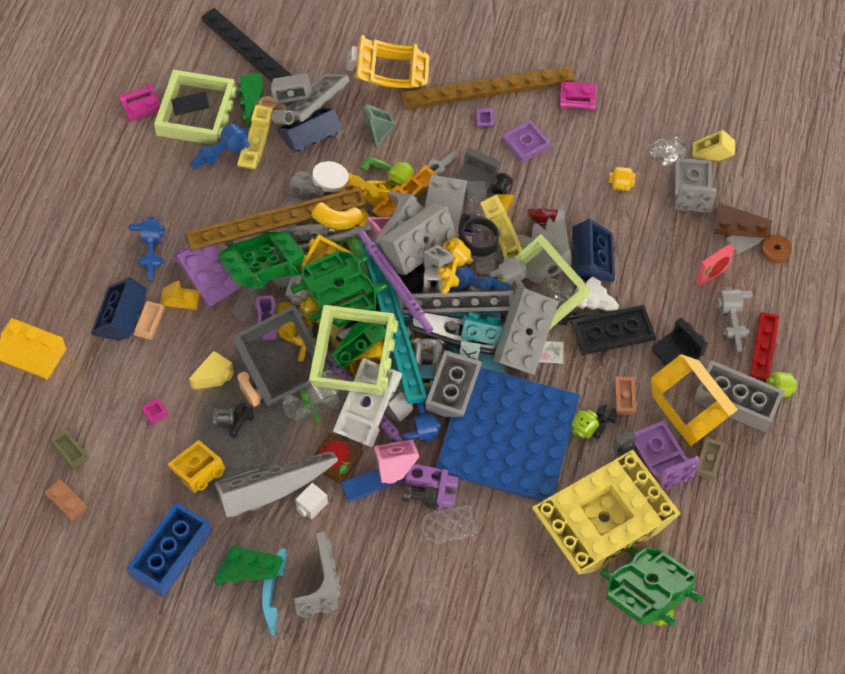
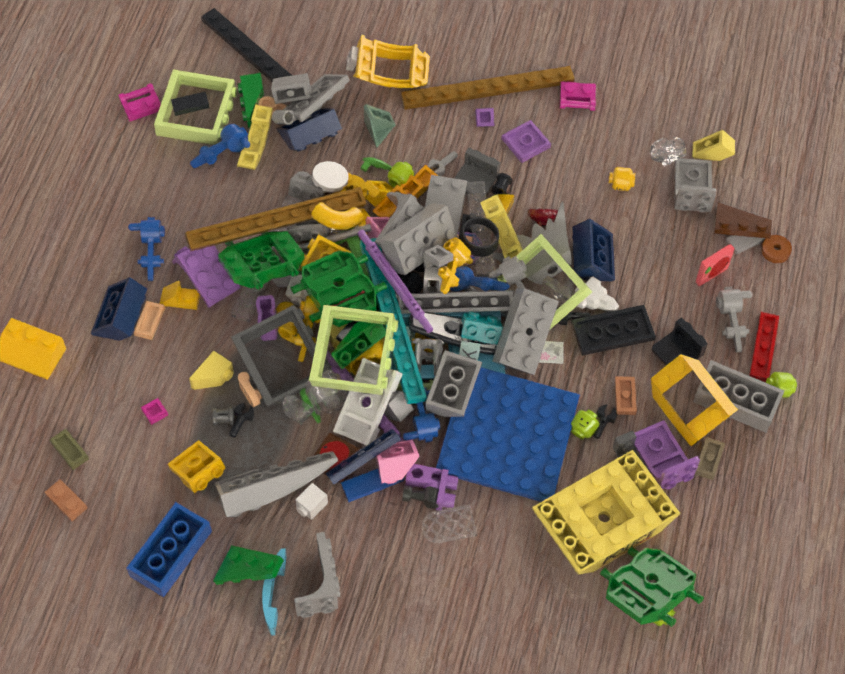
(363, 456): none -> dark blue tile

